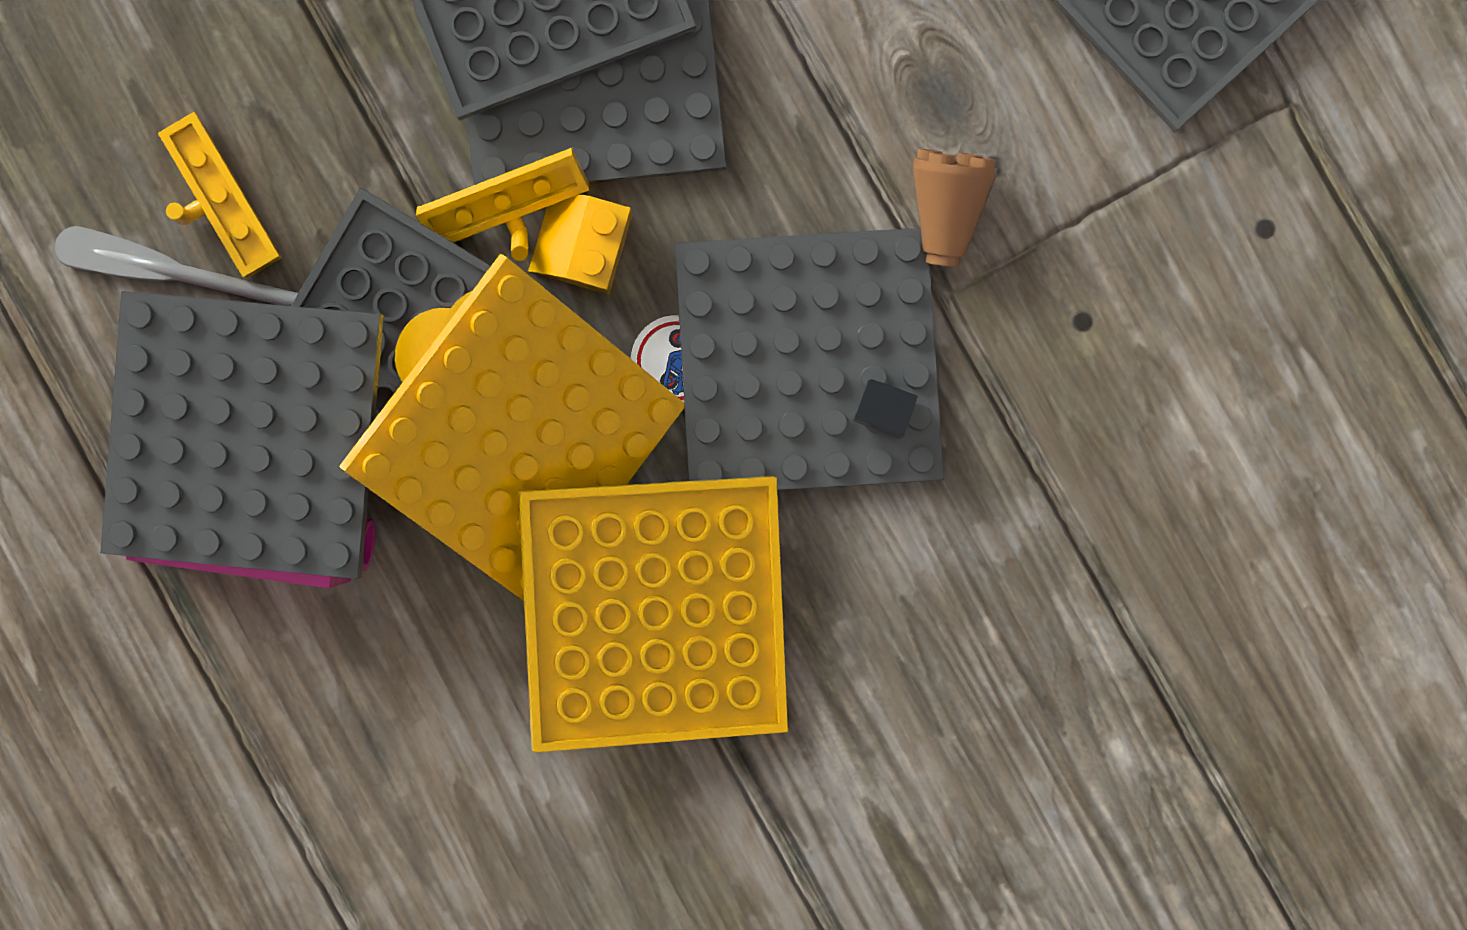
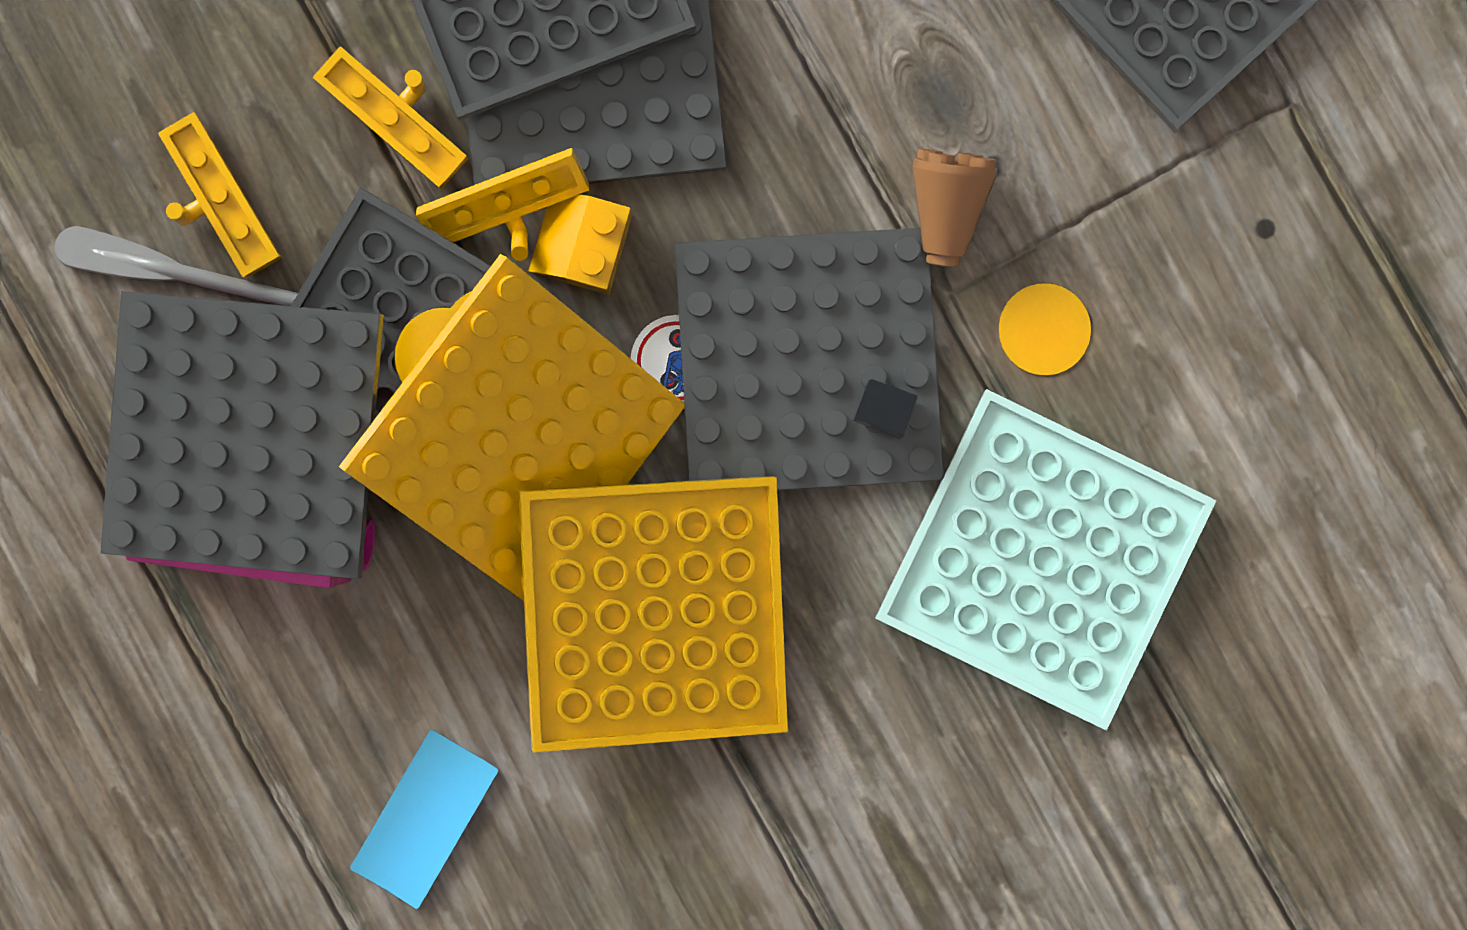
(392, 115): none -> yellow plate
(424, 819): none -> medium azure sticker
(1044, 329): none -> yellow sticker
(1045, 559): none -> light aqua plate

